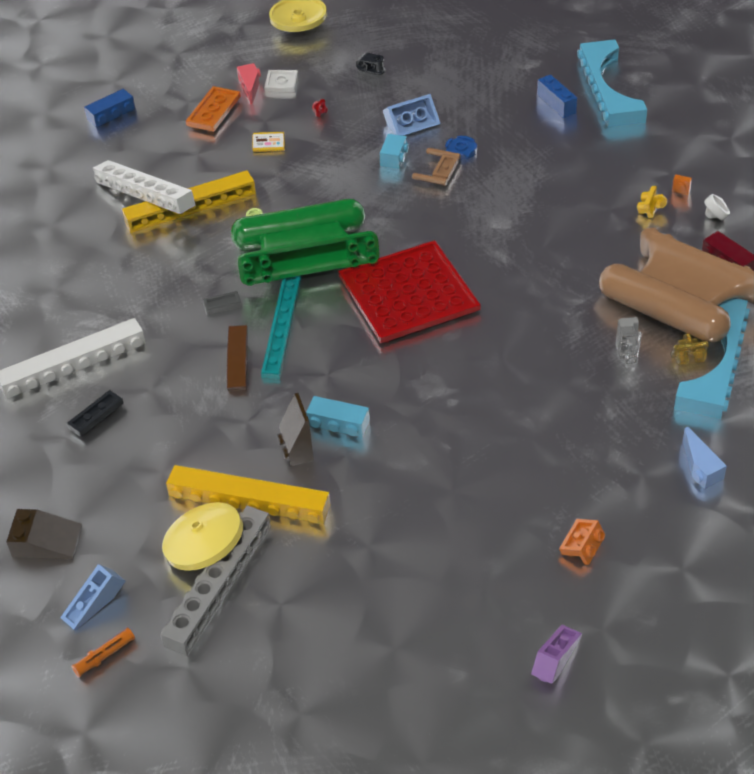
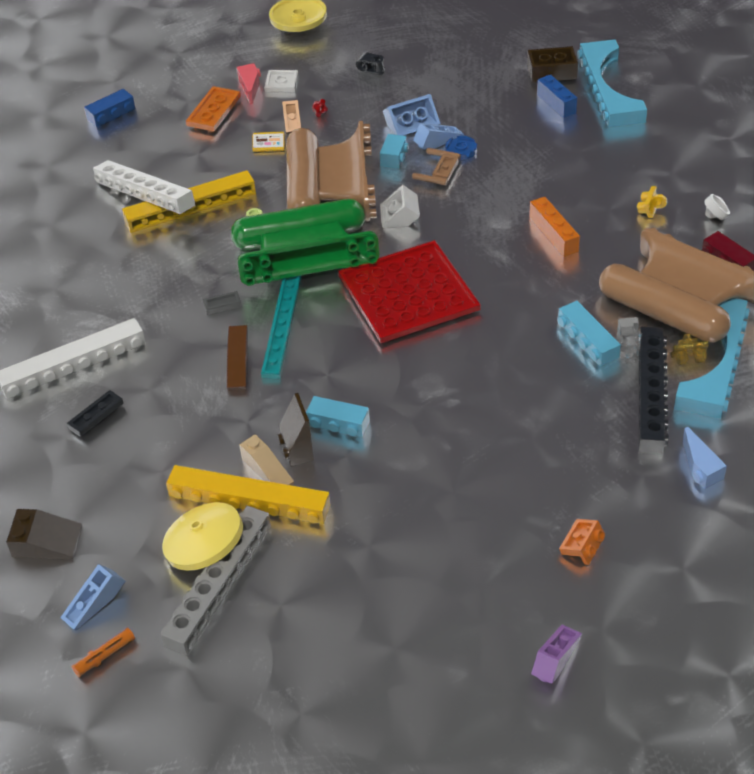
(263, 461): none -> tan slope
(291, 115): none -> light nougat slope
(329, 171): none -> medium nougat piece
(400, 208): none -> white slope
(434, 135): none -> light blue slope
(554, 226): none -> orange brick
(556, 61): none -> dark brown brick
(589, 333): none -> medium azure brick
(651, 391): none -> black brick
(681, 184): orange plate -> none

